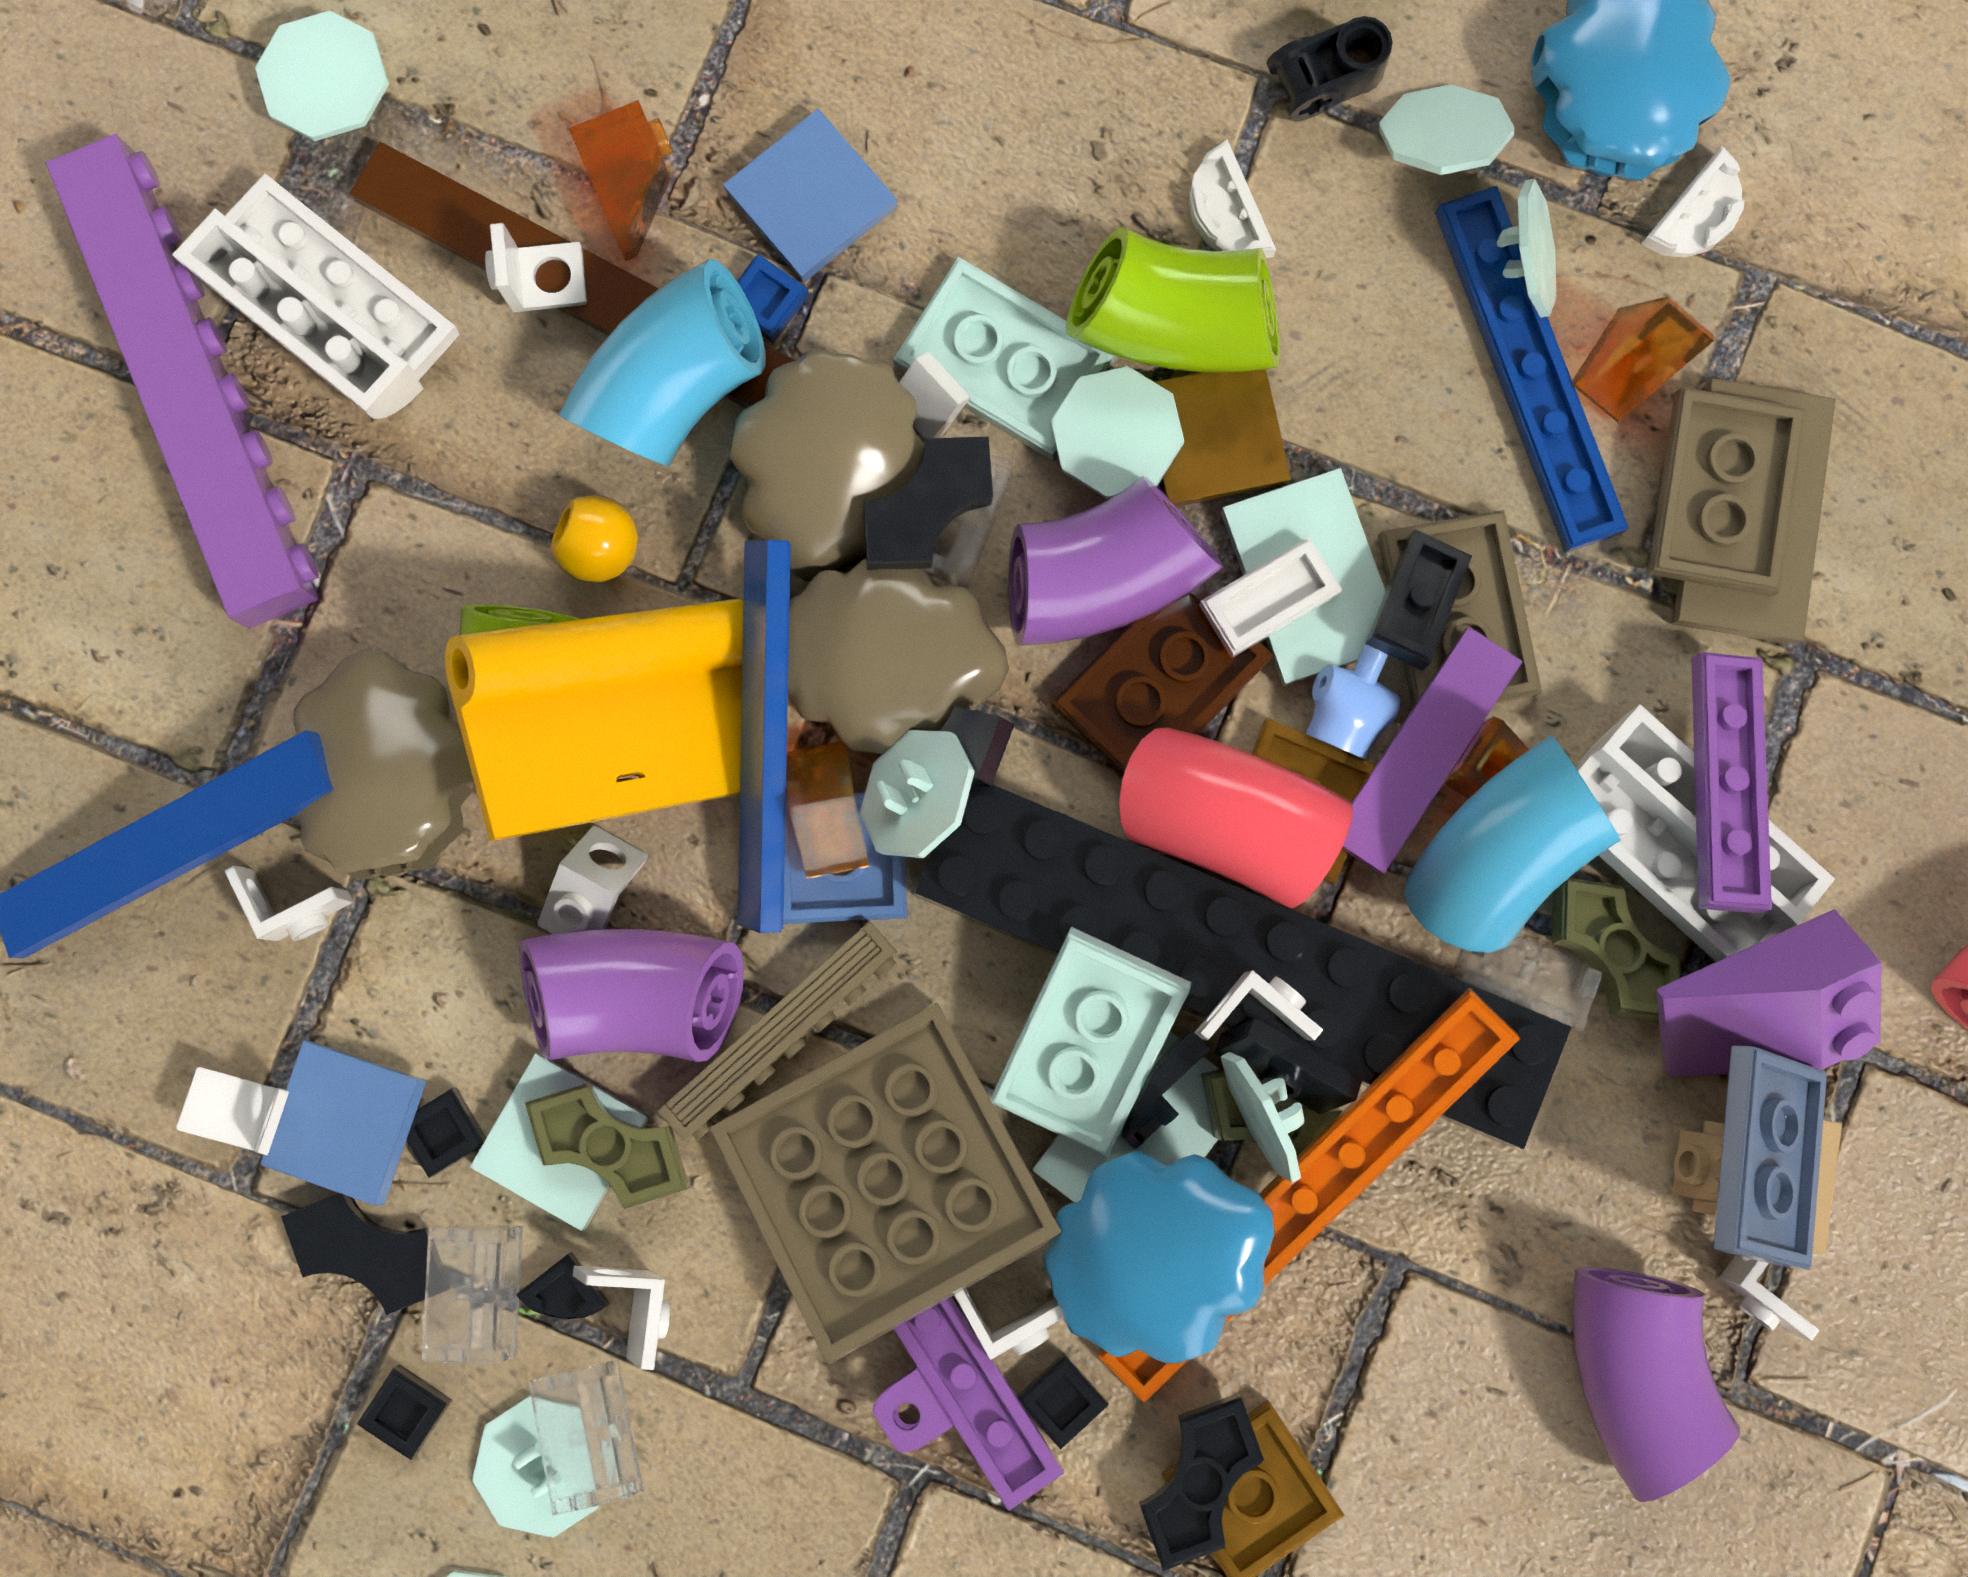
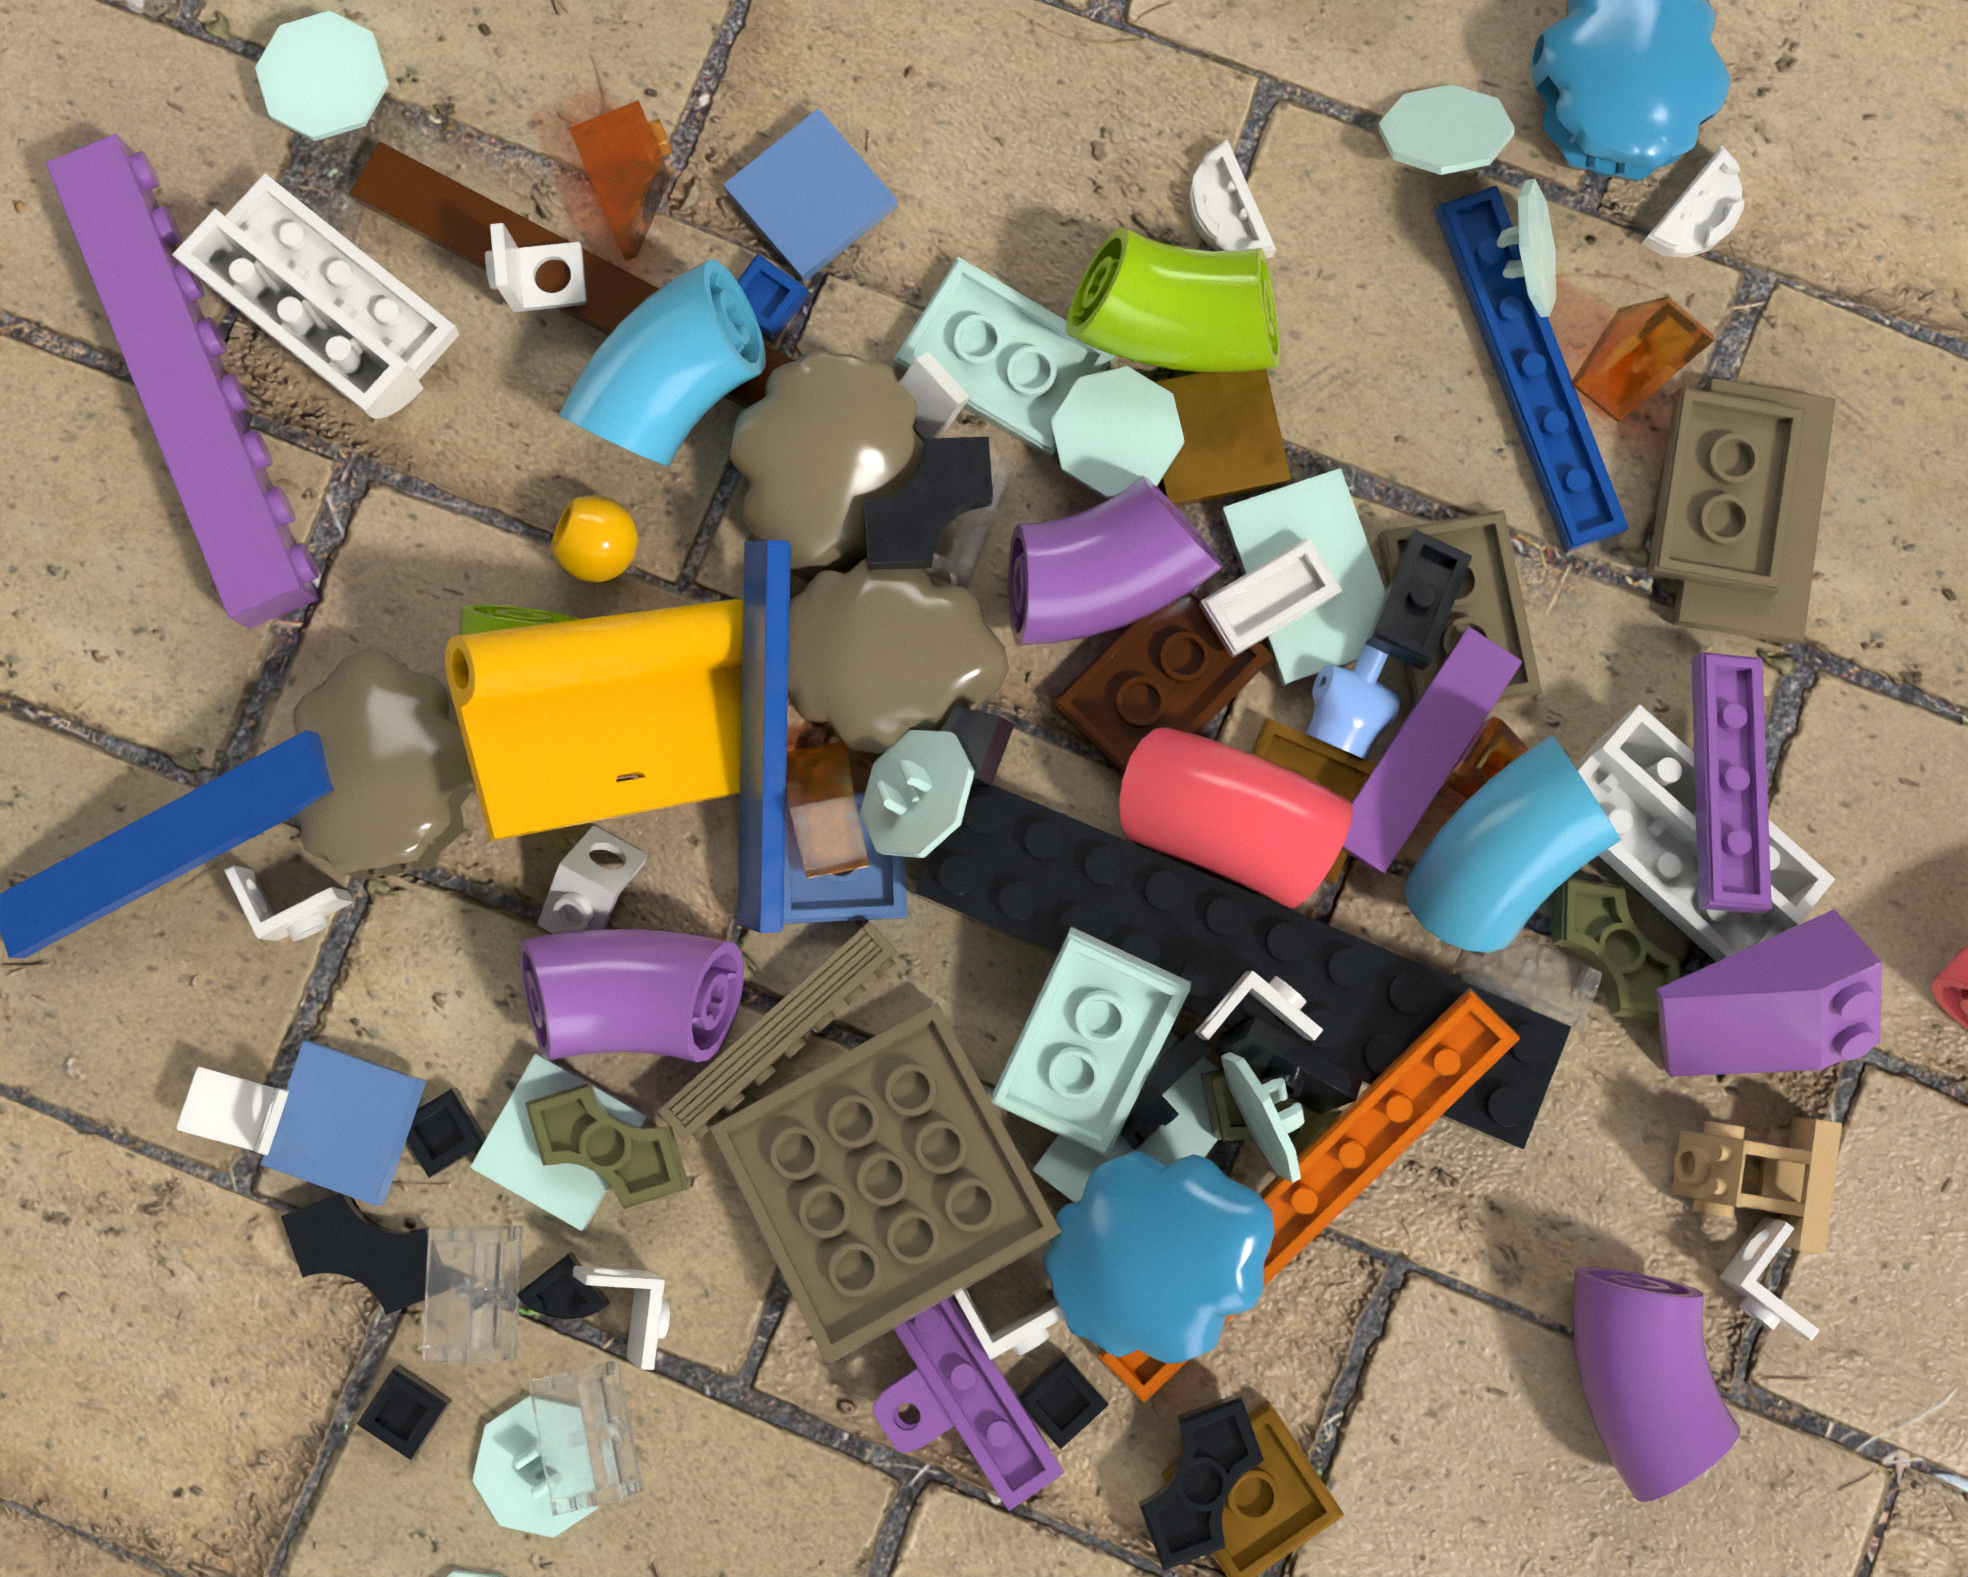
(1320, 72): black piece -> none
(1770, 1158): sand blue tile -> none

